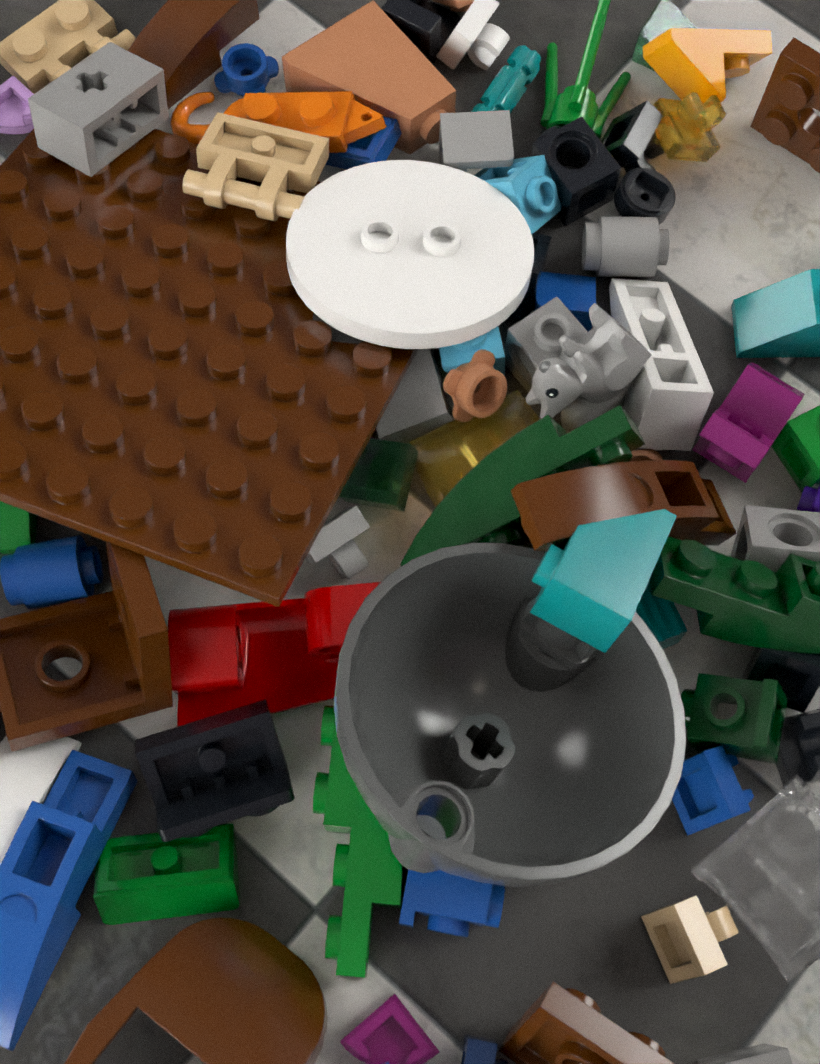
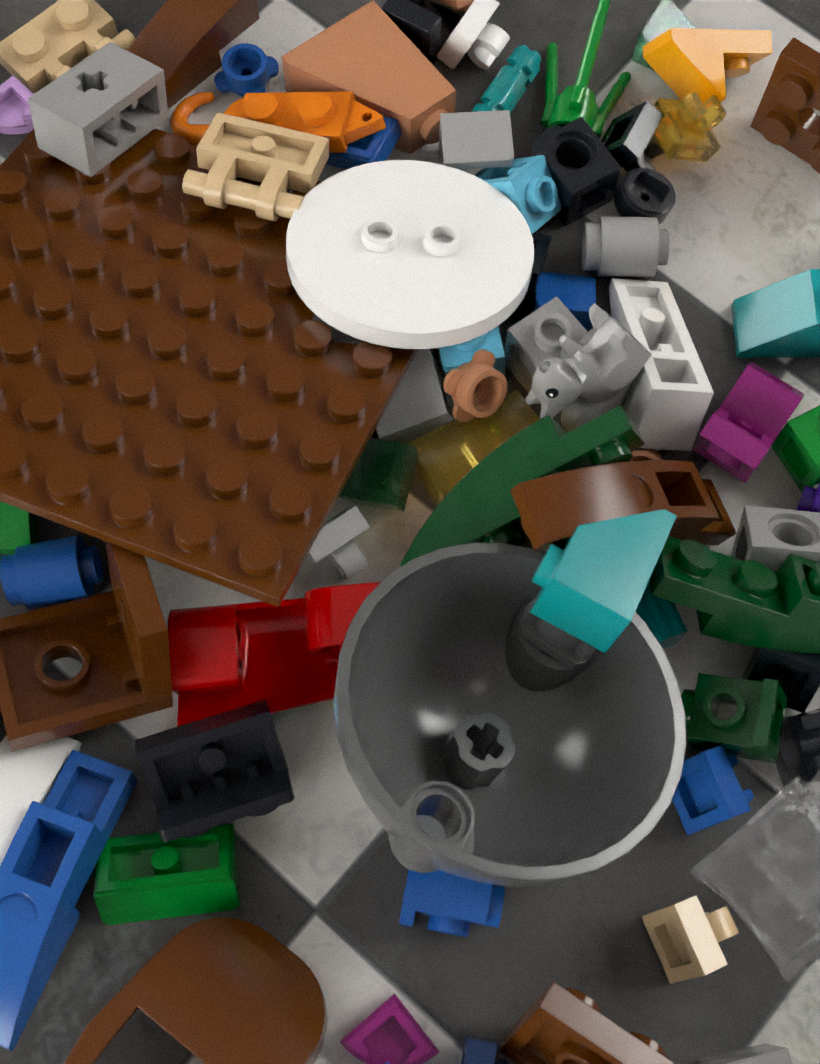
(363, 866): green slope -> none

